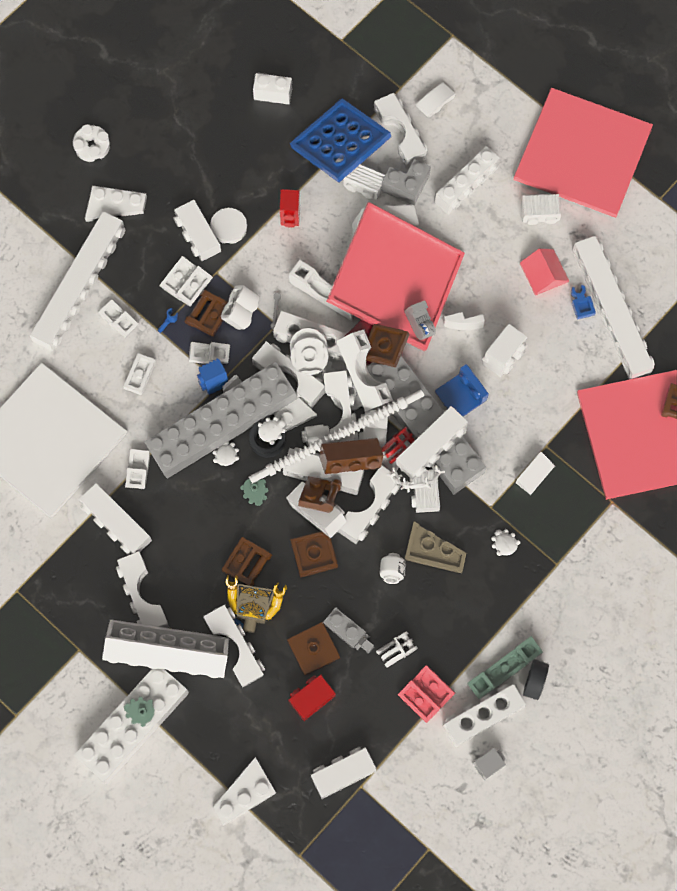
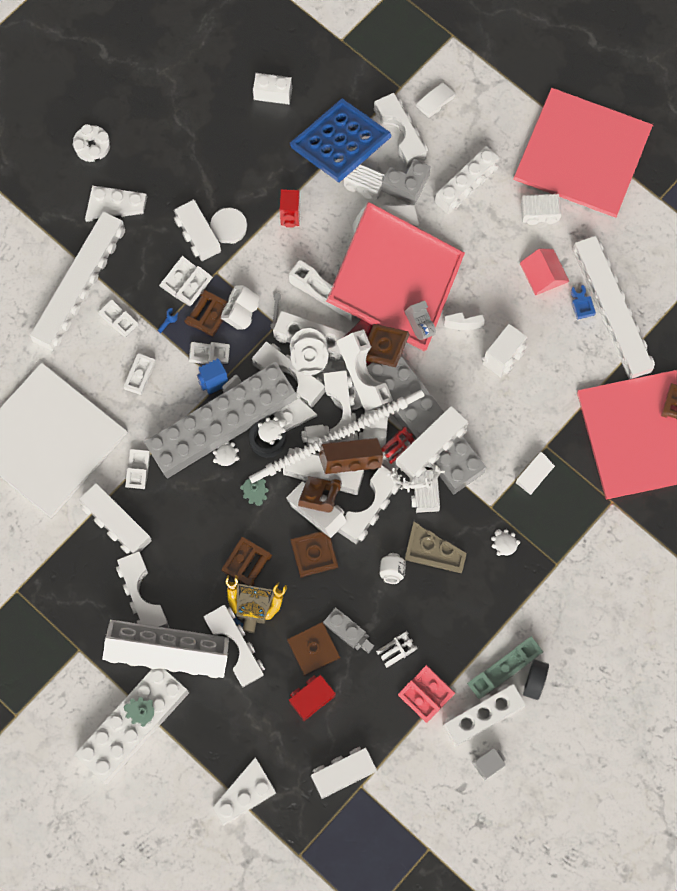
(463, 392): blue bracket -> none

